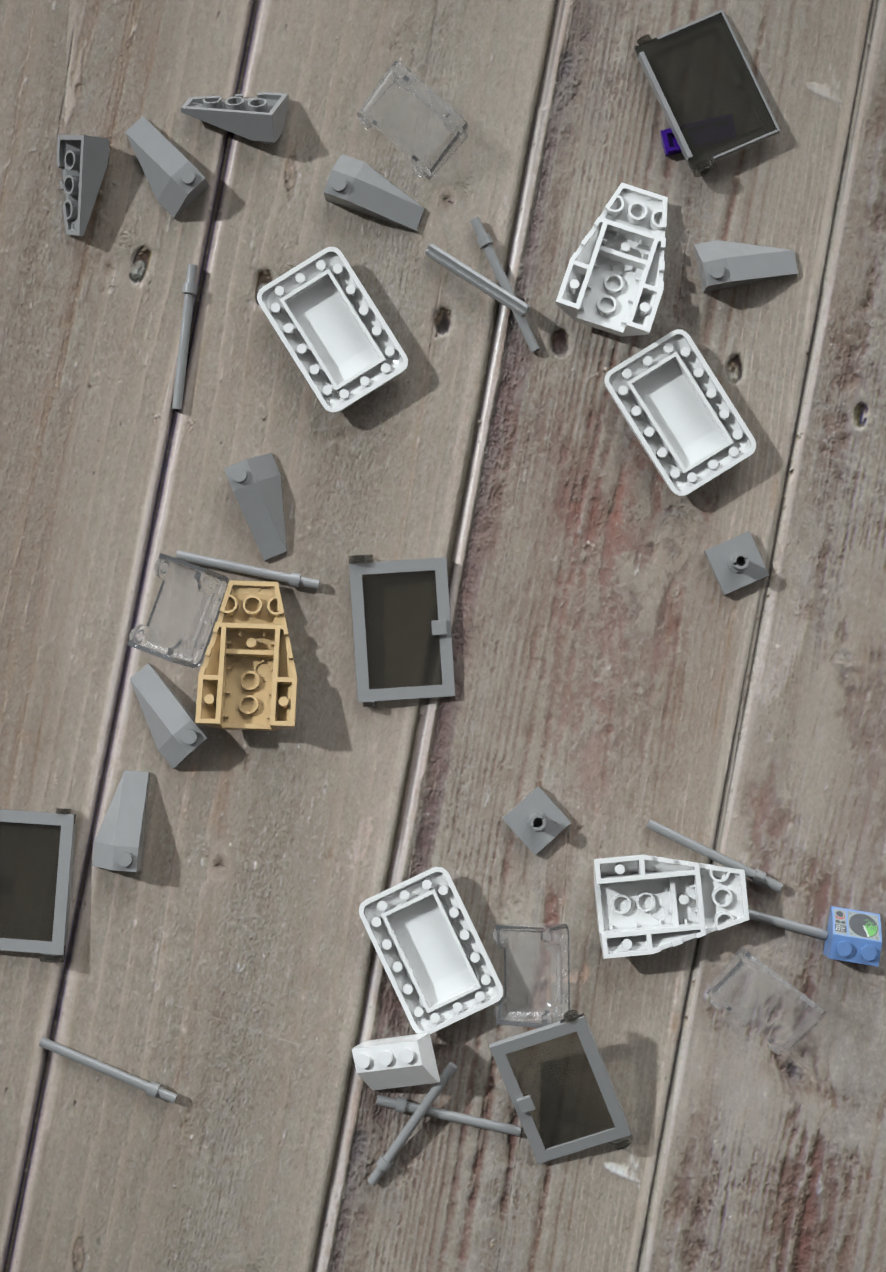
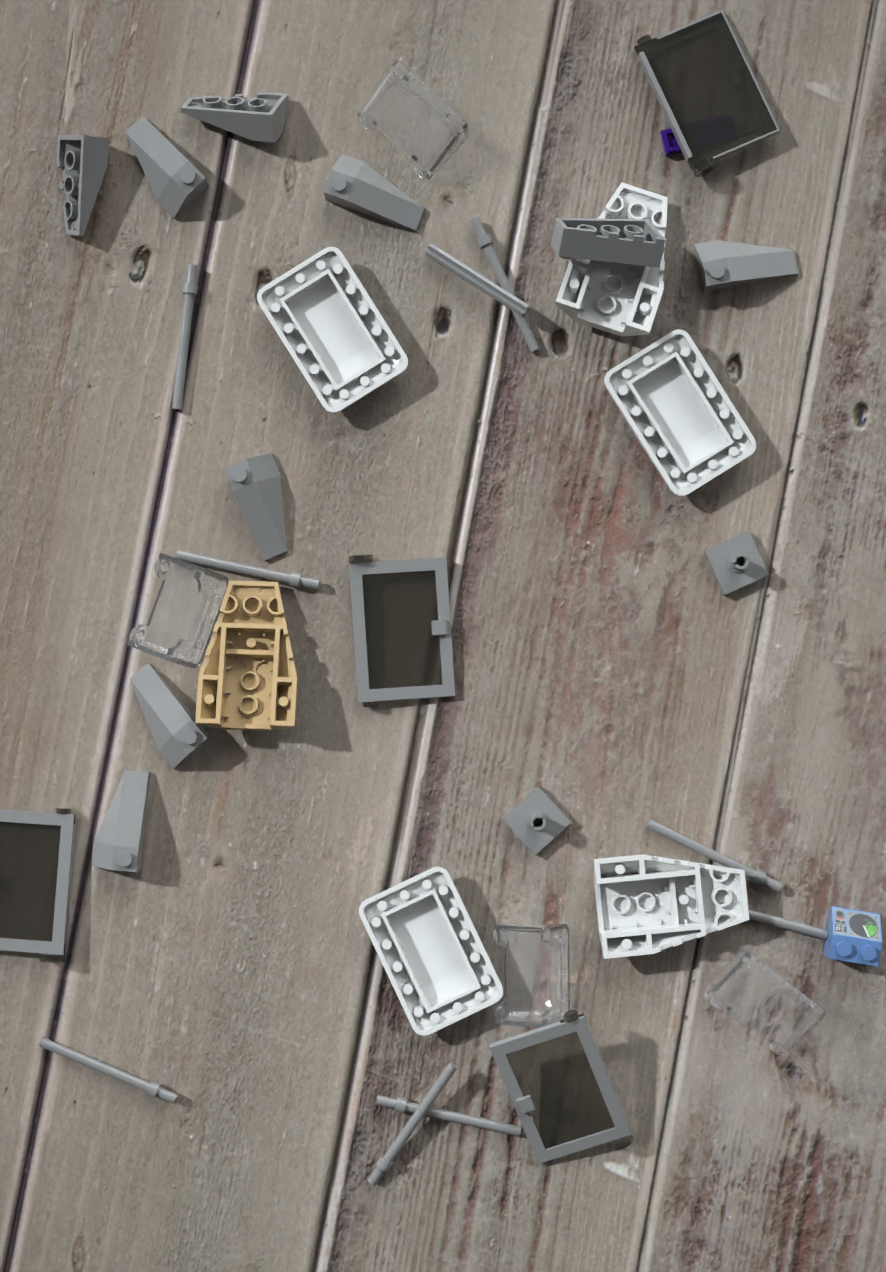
(396, 1061): white slope -> none
(608, 240): none -> light grey wedge

